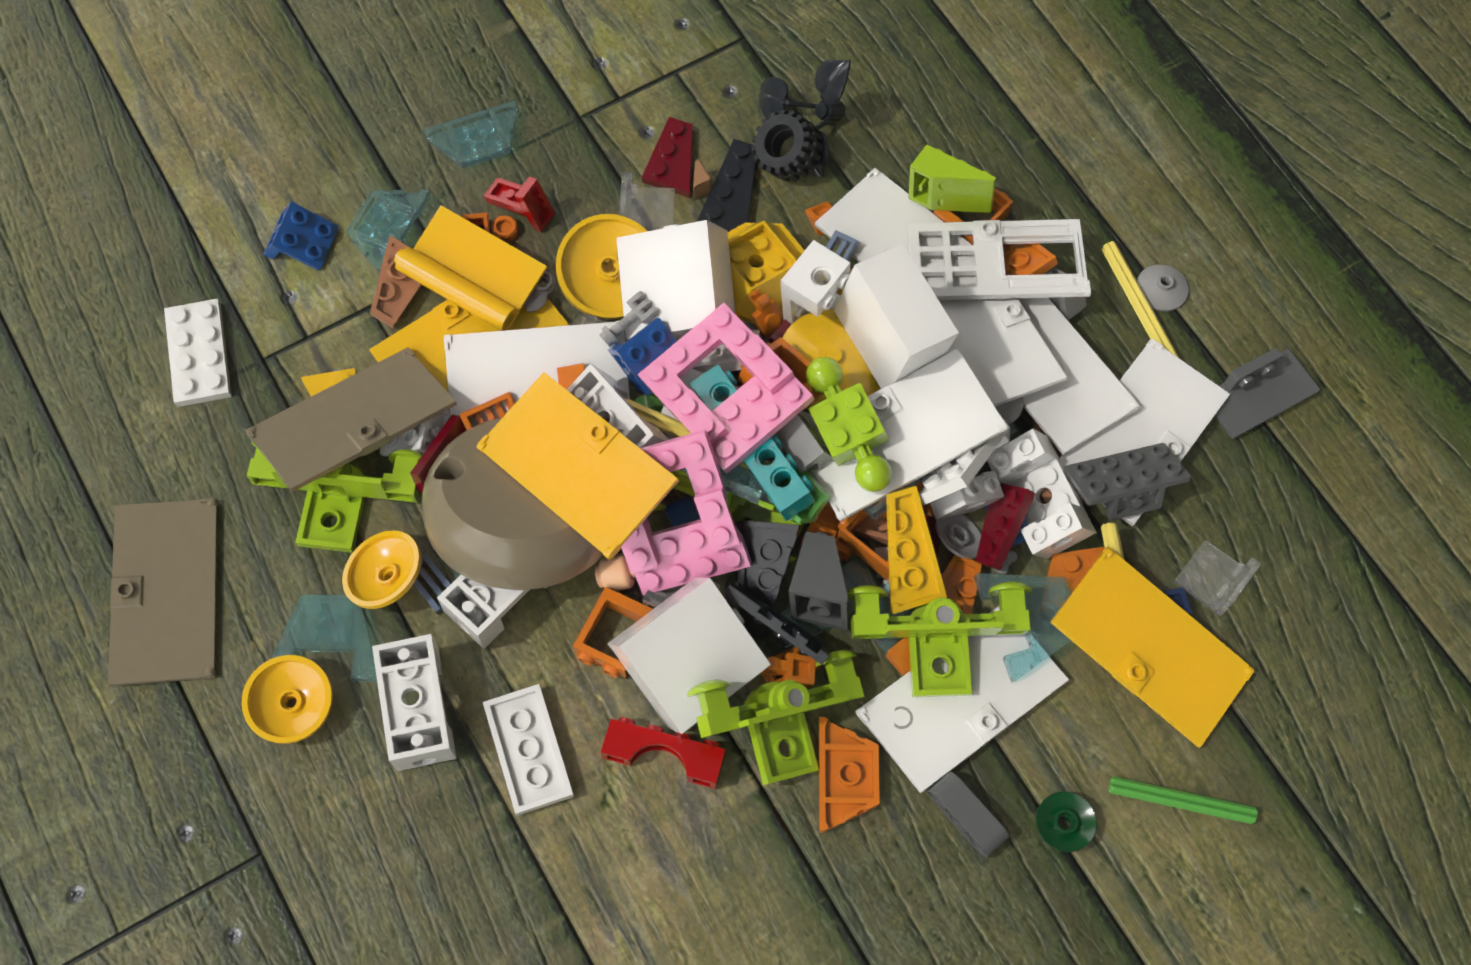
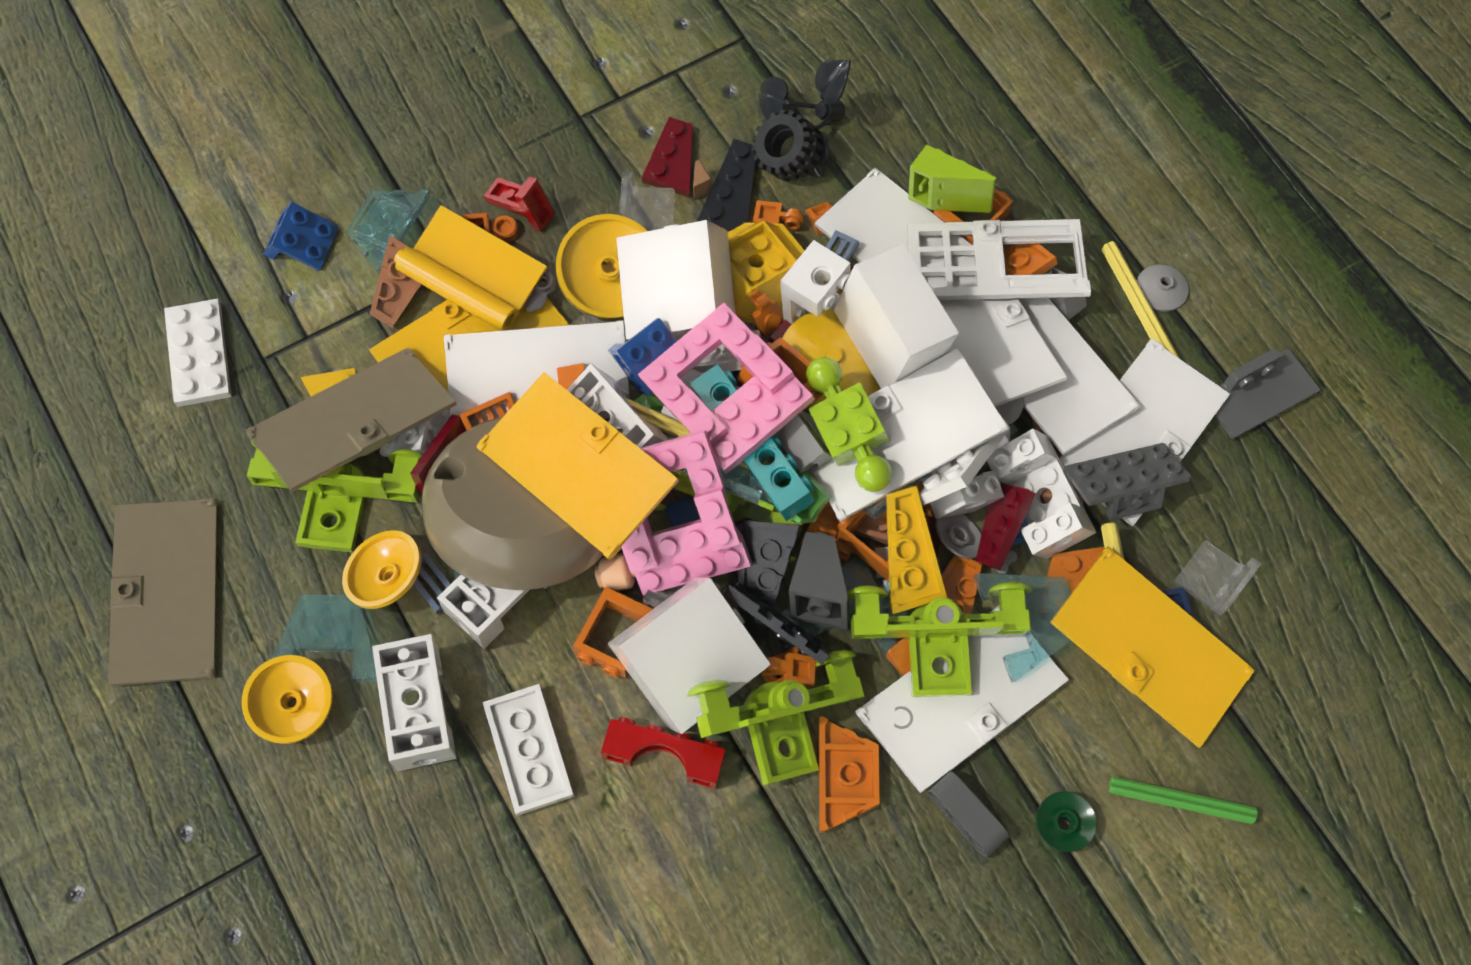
(476, 136): clear light blue wing -> none
(638, 311): light grey hinge -> none
(772, 213): none -> orange plate

